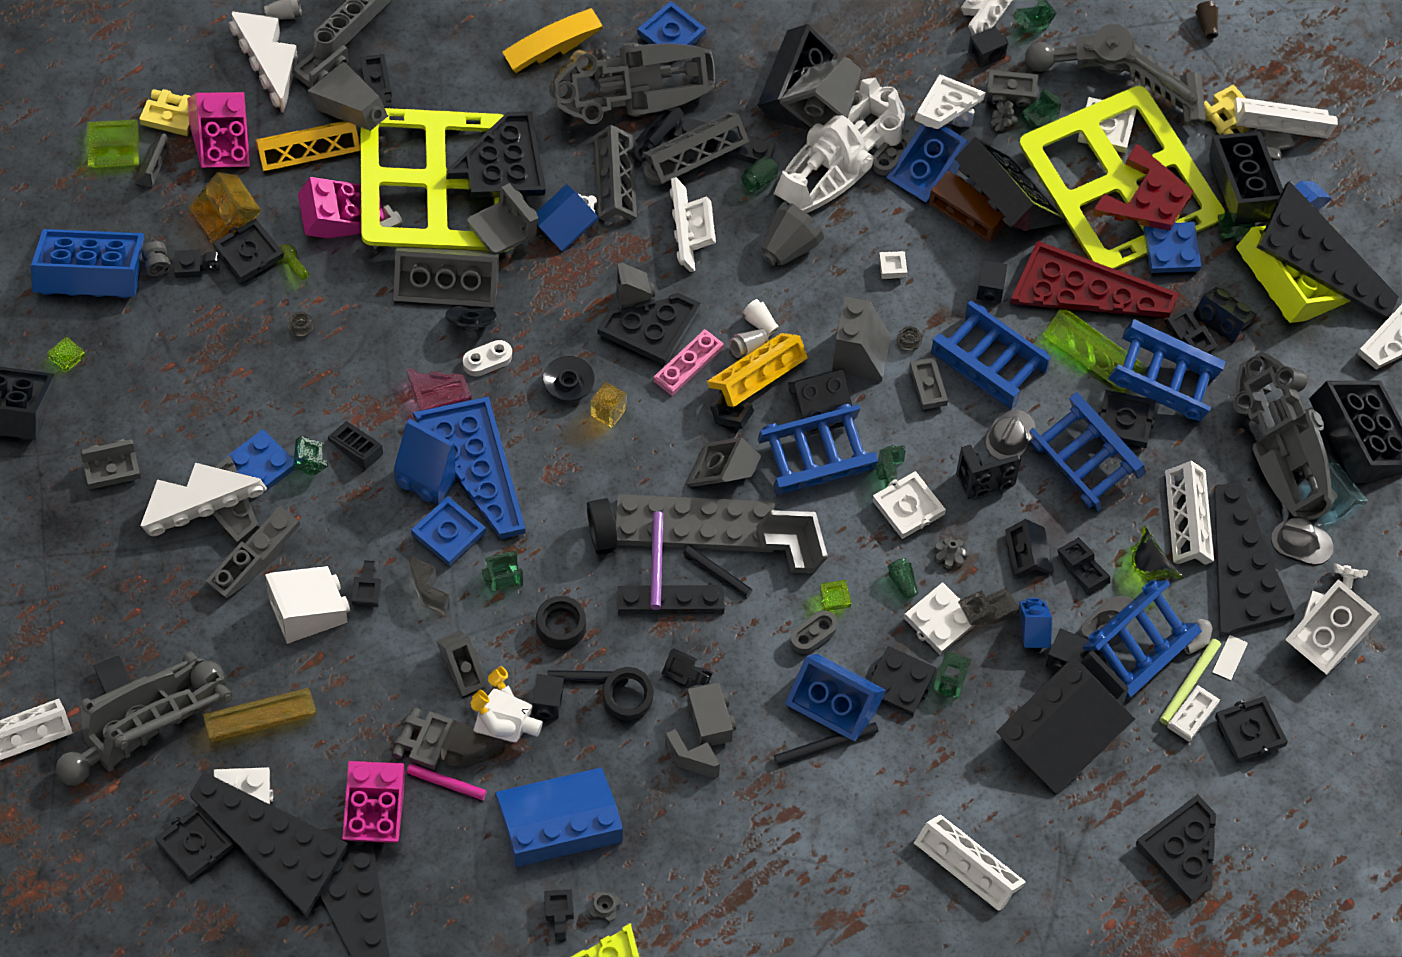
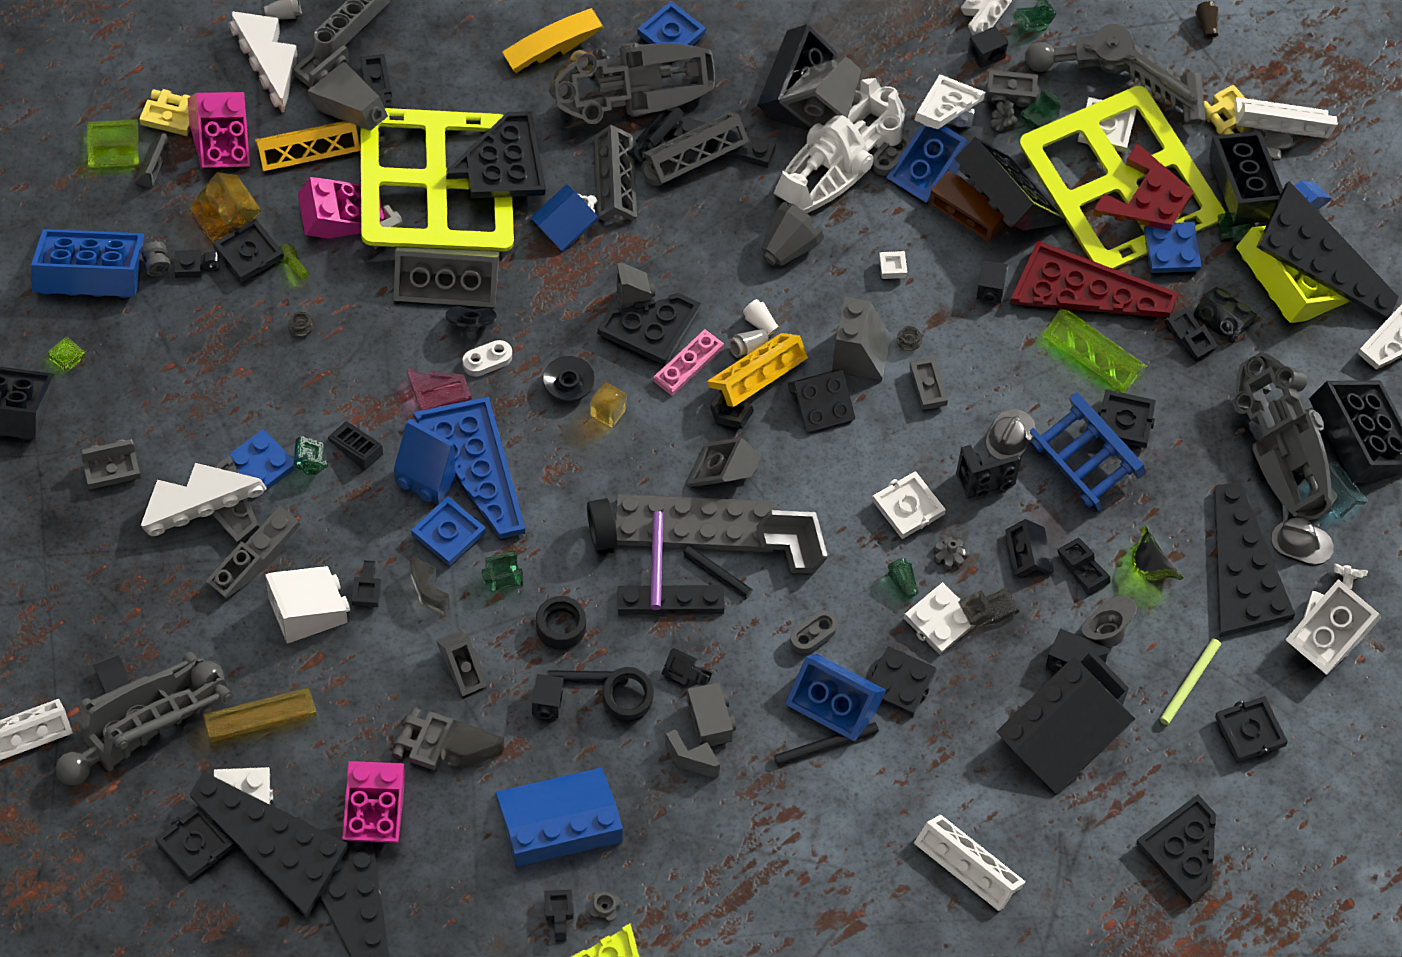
(446, 781): dark pink bar -> none
(502, 713): white torso -> none
(505, 223): dark grey bracket -> none
(693, 224): white bracket -> none
(760, 174): clear green brick -> none
(812, 474): blue fence -> none
(835, 595): clear neon green plate -> none
(886, 463): clear green bracket -> none
(950, 685): clear green window -> none
(986, 376): blue fence -> none
(1035, 623): blue slope -> none
(1163, 650): blue fence -> none
(1173, 350): blue fence -> none
(1193, 713): white plate -> none
(1197, 509): white fence -> none
(1202, 639): light grey arm -> none
(1230, 657): white sticker -> none

